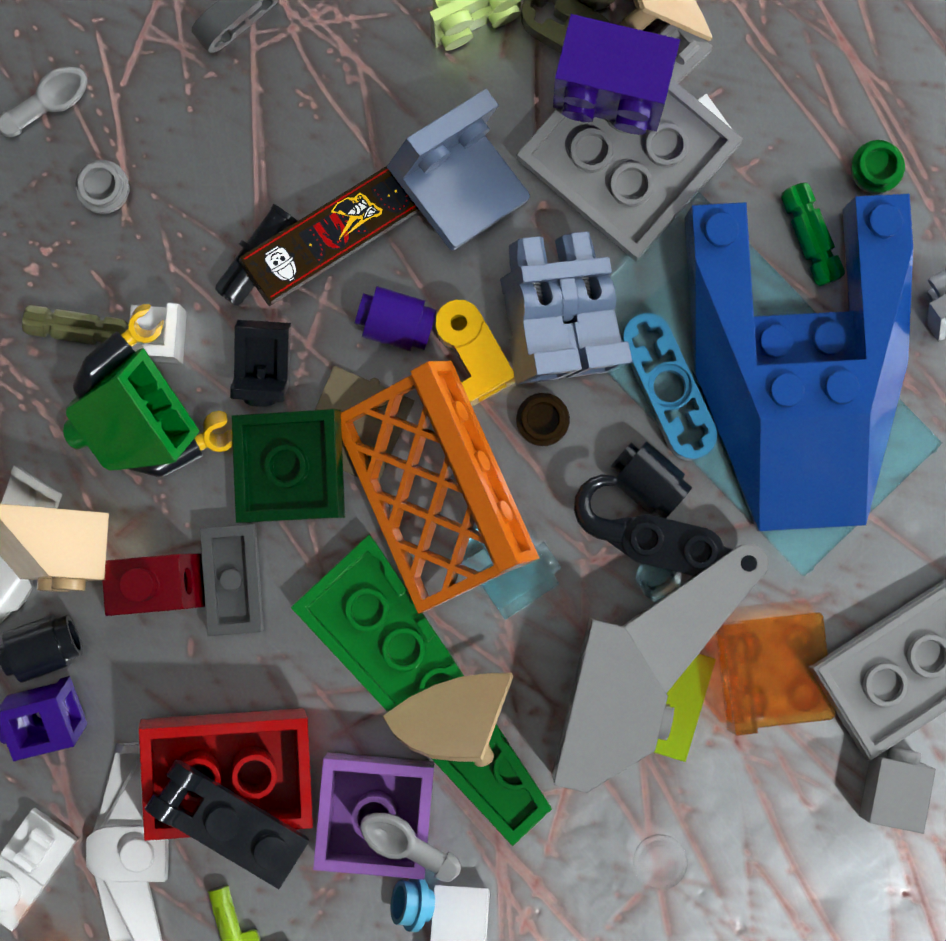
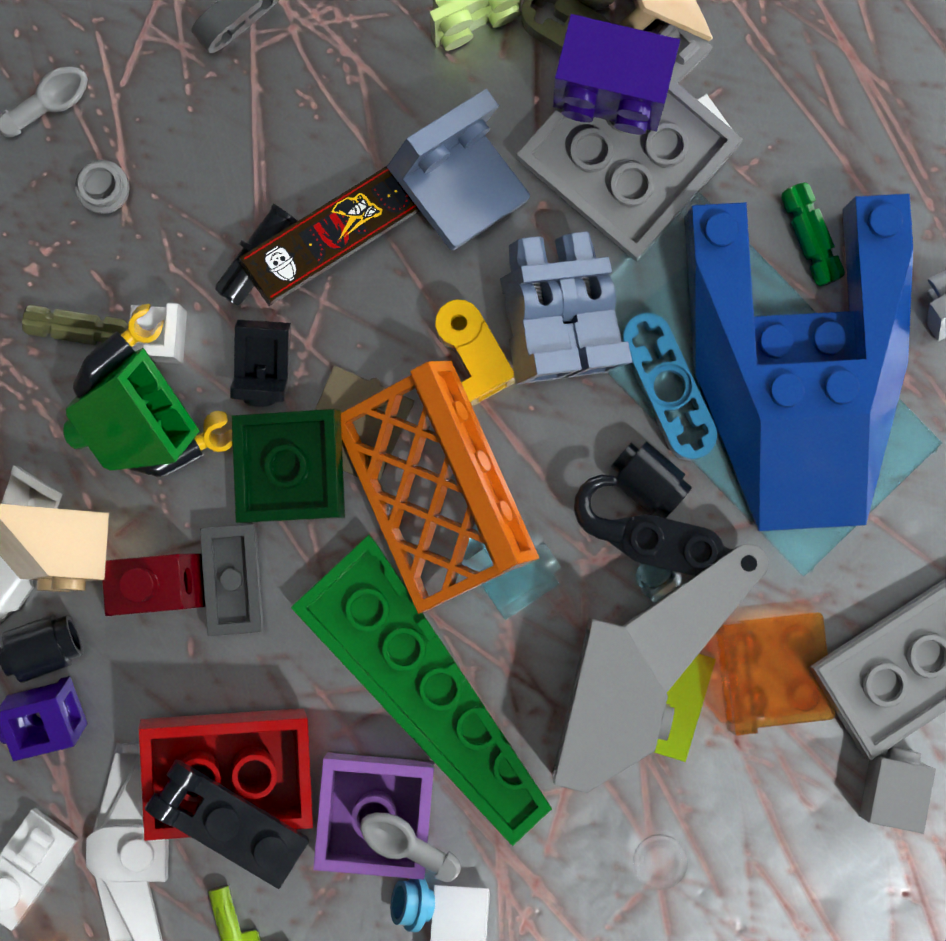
(395, 319): dark purple brick -> none
(452, 718): tan shield -> none
(542, 419): dark brown plate -> none
(877, 166): green plate -> none

